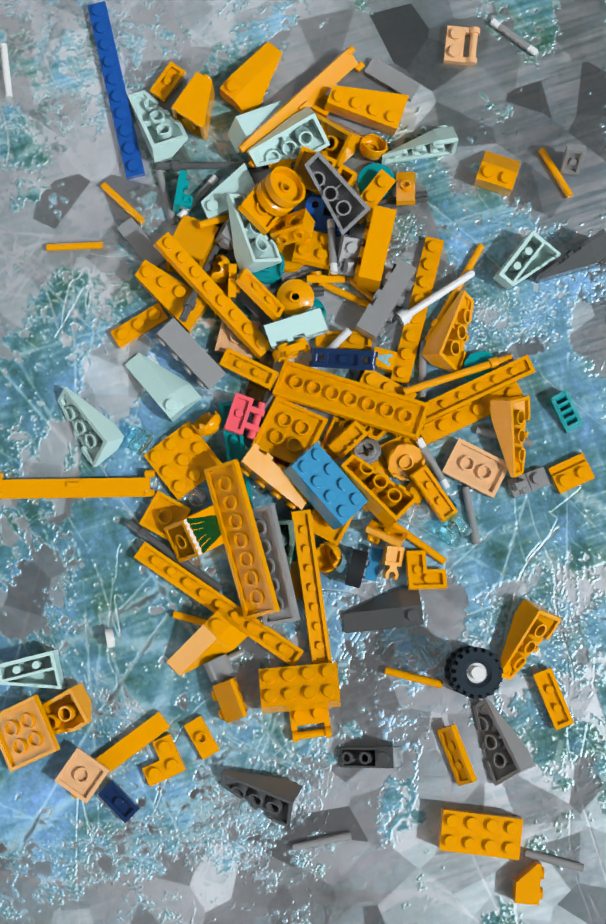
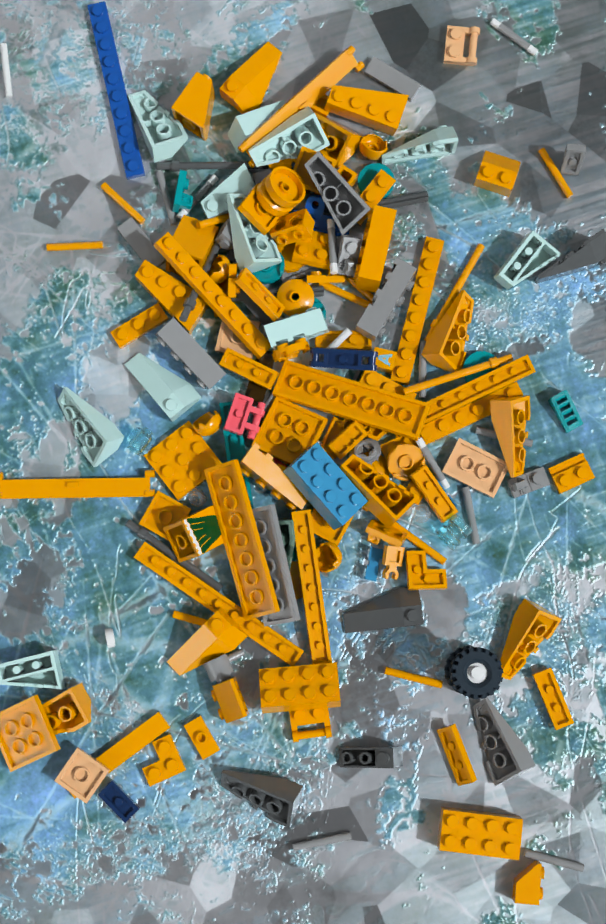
(167, 82): light orange plate -> none
(356, 568): black tyre -> none
(405, 188): light orange plate -> none
(405, 316): white piece -> none

